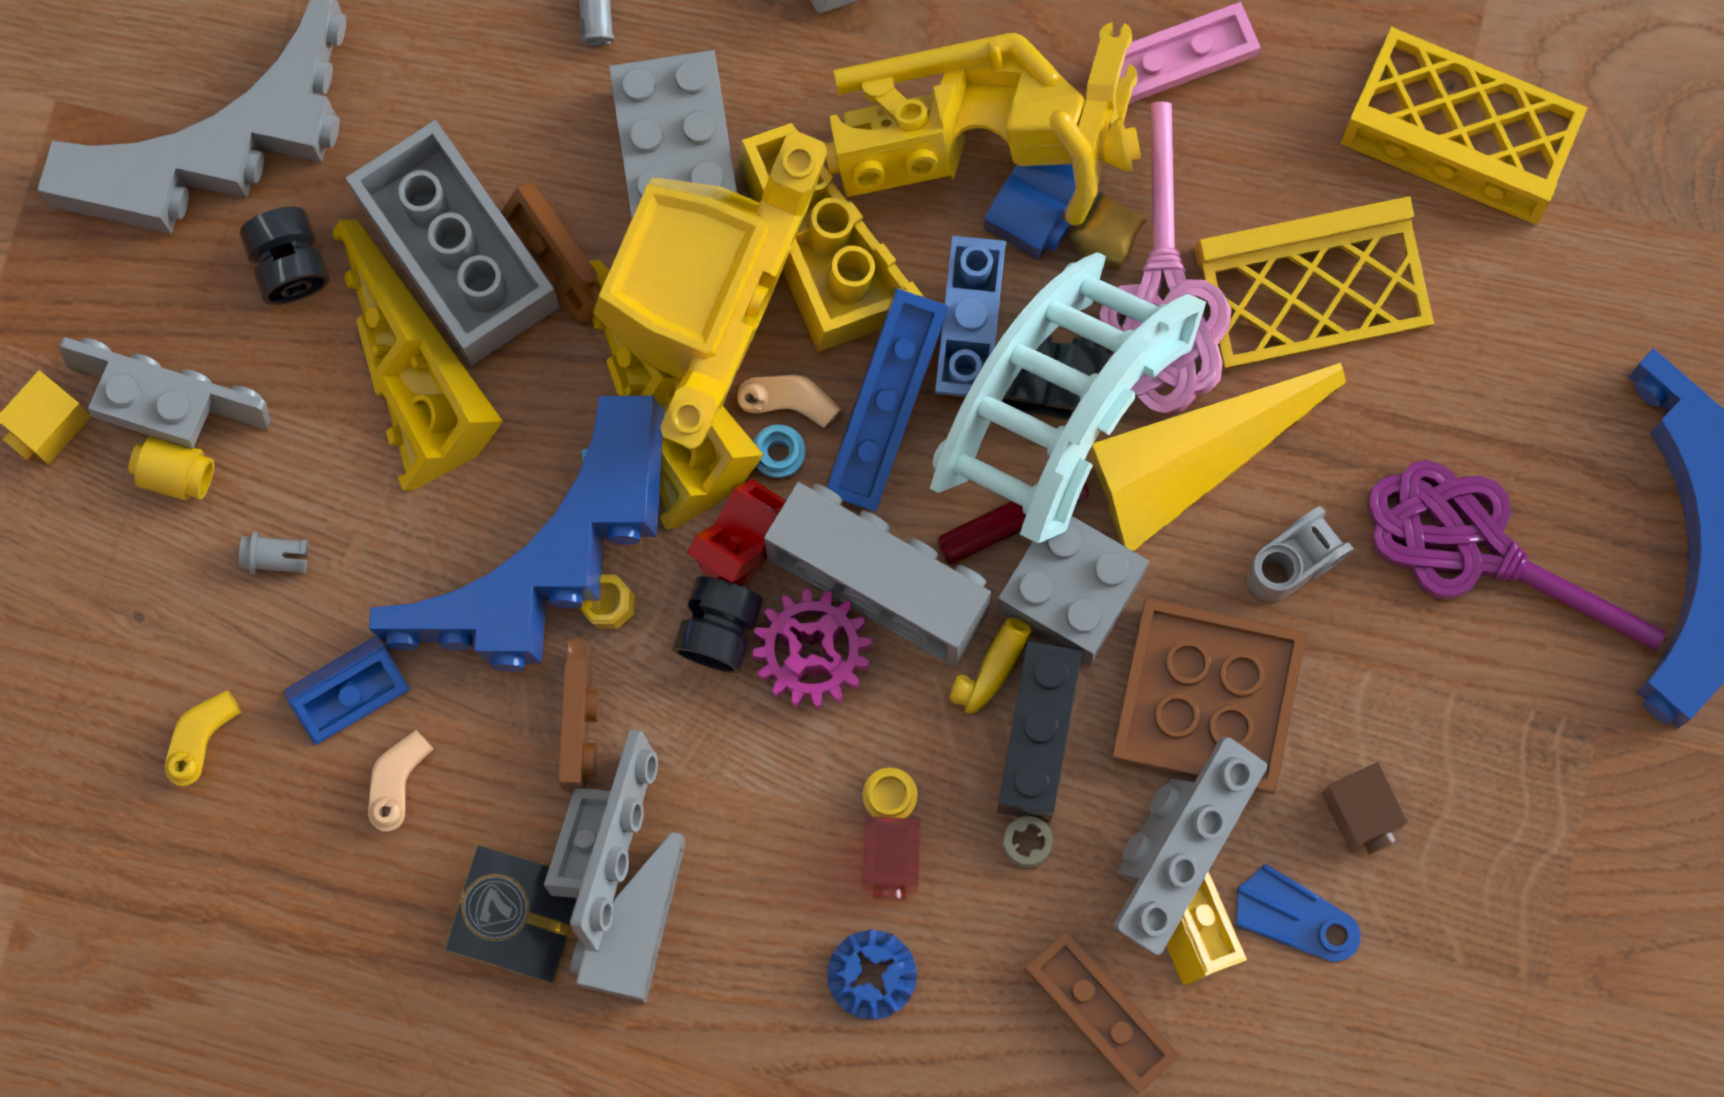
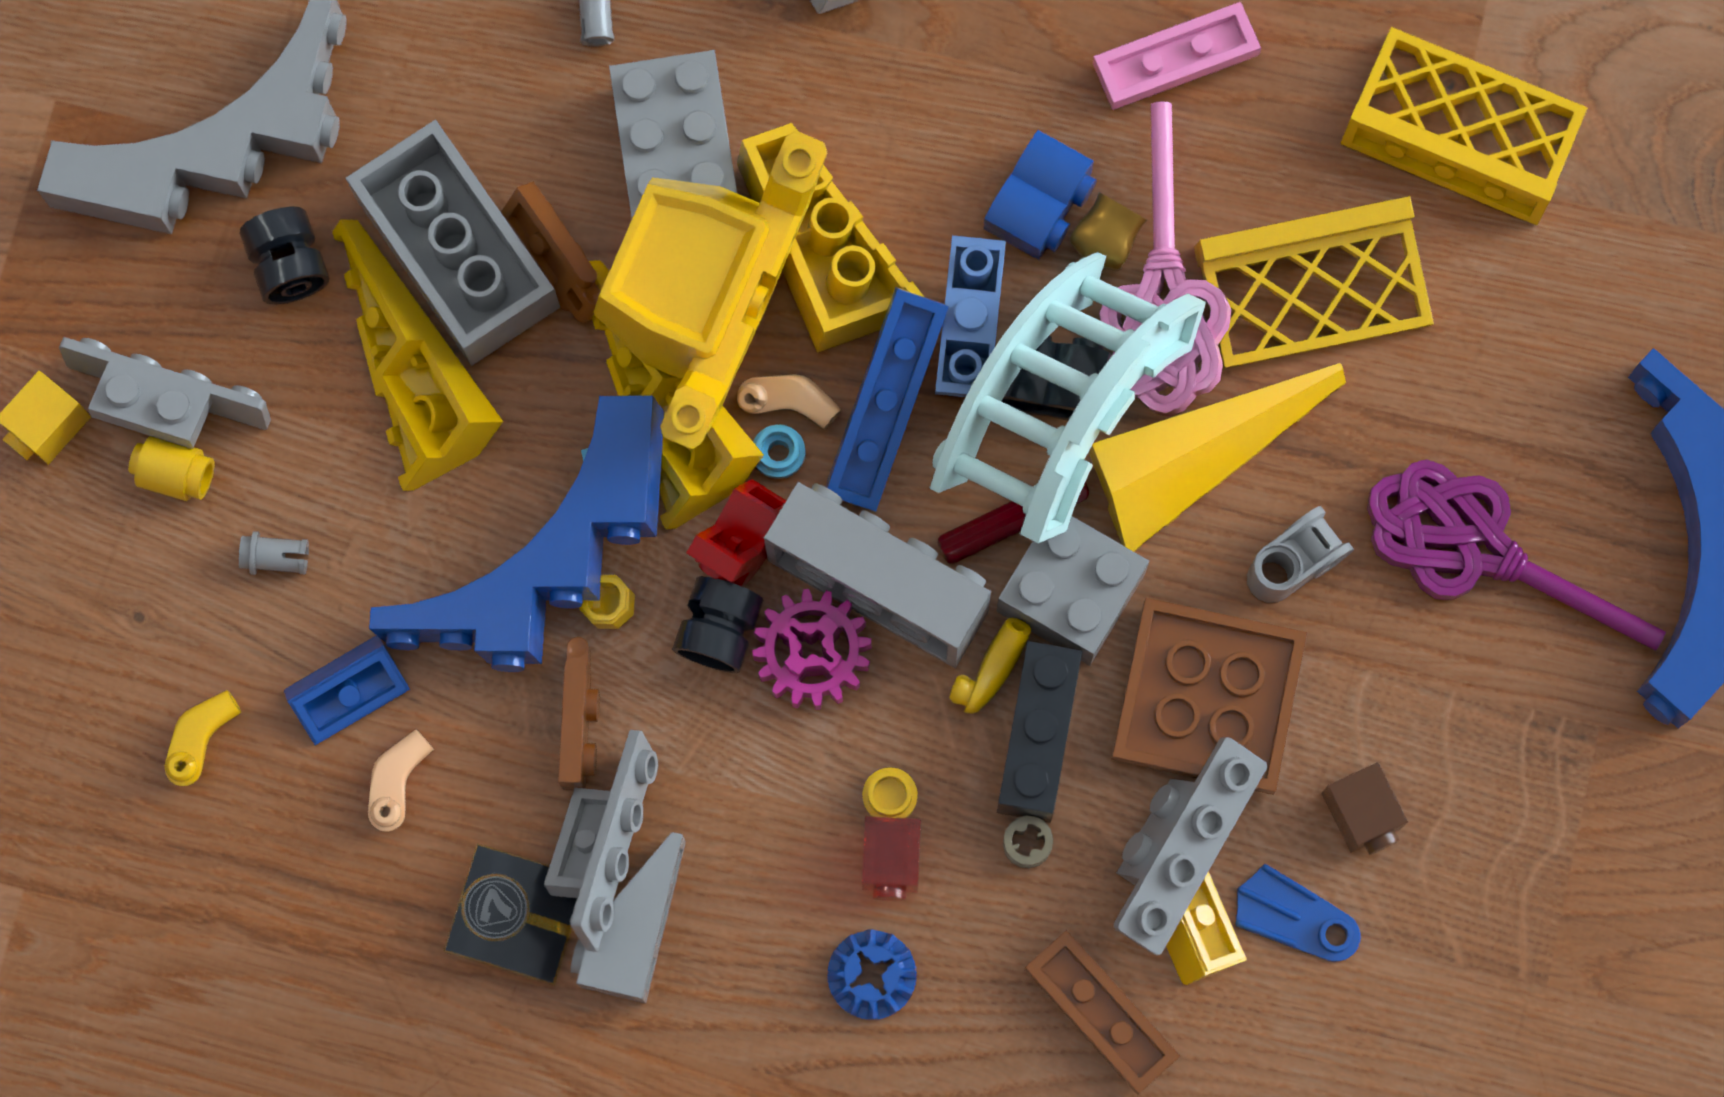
(992, 86): yellow piece -> none

